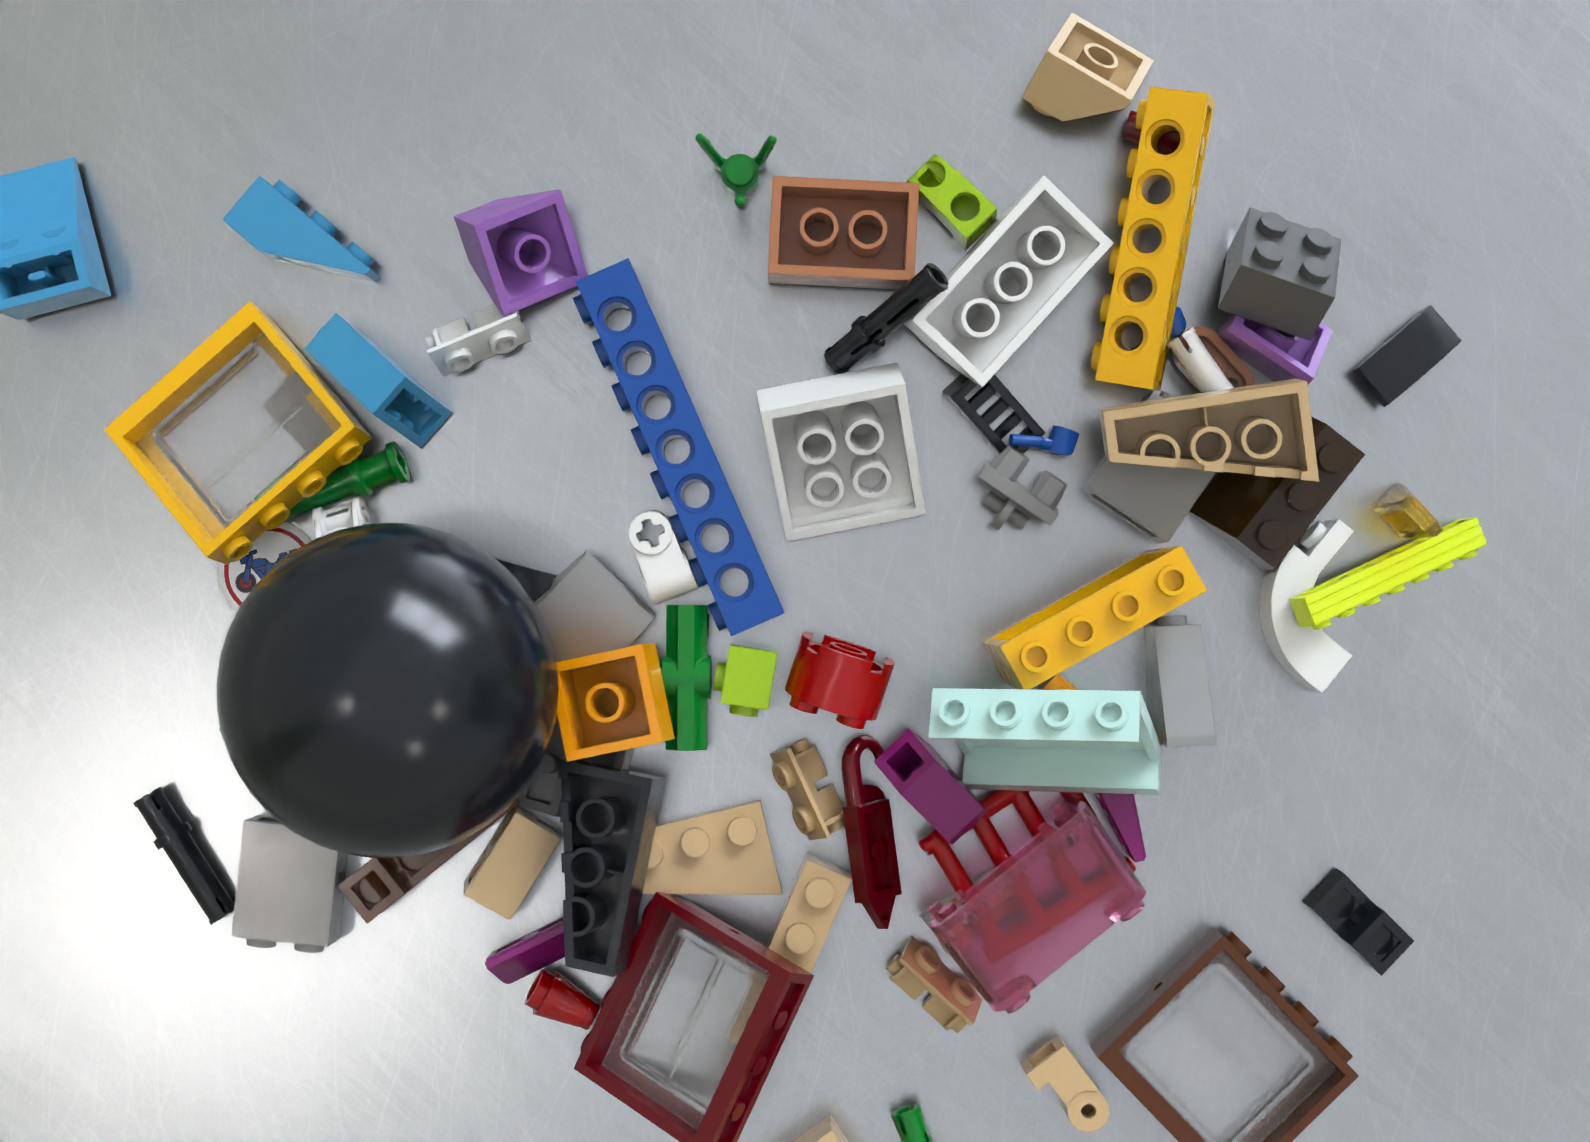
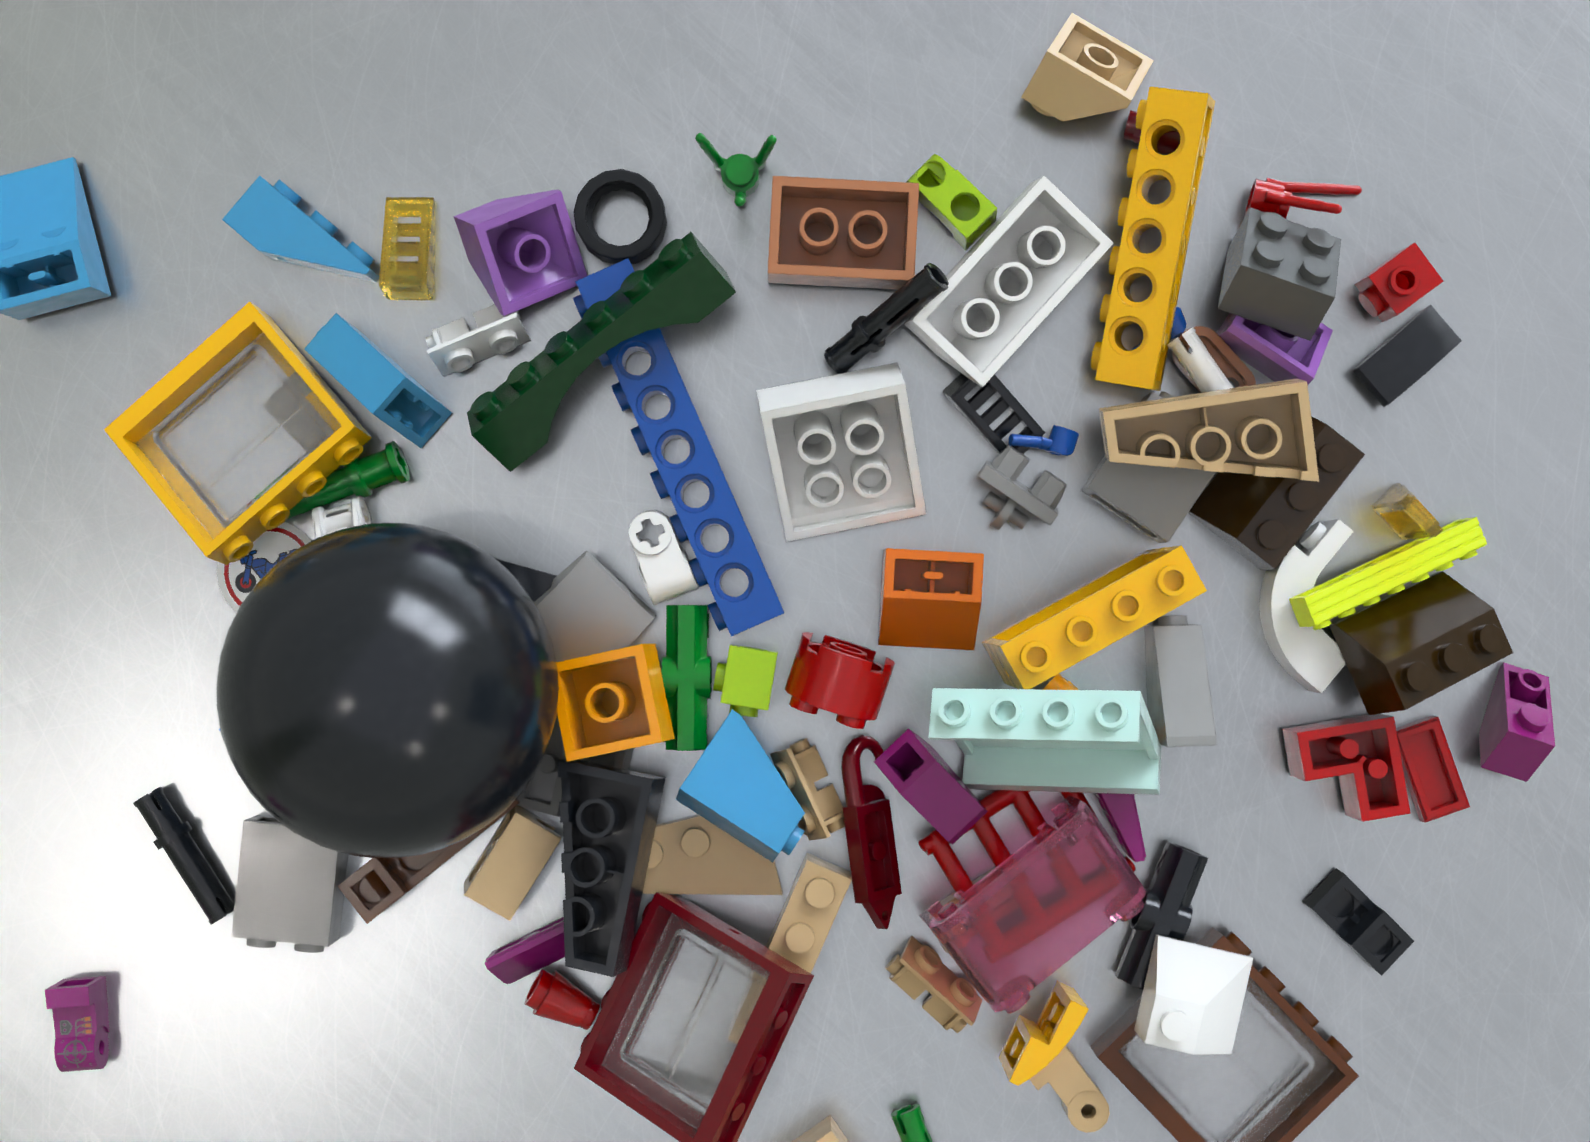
(80, 1023): none -> magenta leg
(408, 278): none -> clear yellow slope
(614, 181): none -> black tyre
(672, 290): none -> dark green arch
(743, 792): none -> dark azure slope
(930, 598): none -> orange slope
(1034, 1044): none -> yellow slope
(1165, 910): none -> black piece
(1192, 997): none -> white slope
(1277, 196): none -> red plant
(1364, 757): none -> red brick
(1397, 283): none -> red brick
(1419, 643): none -> dark brown slope
(1430, 770): none -> red tile
(1517, 723): none -> magenta slope

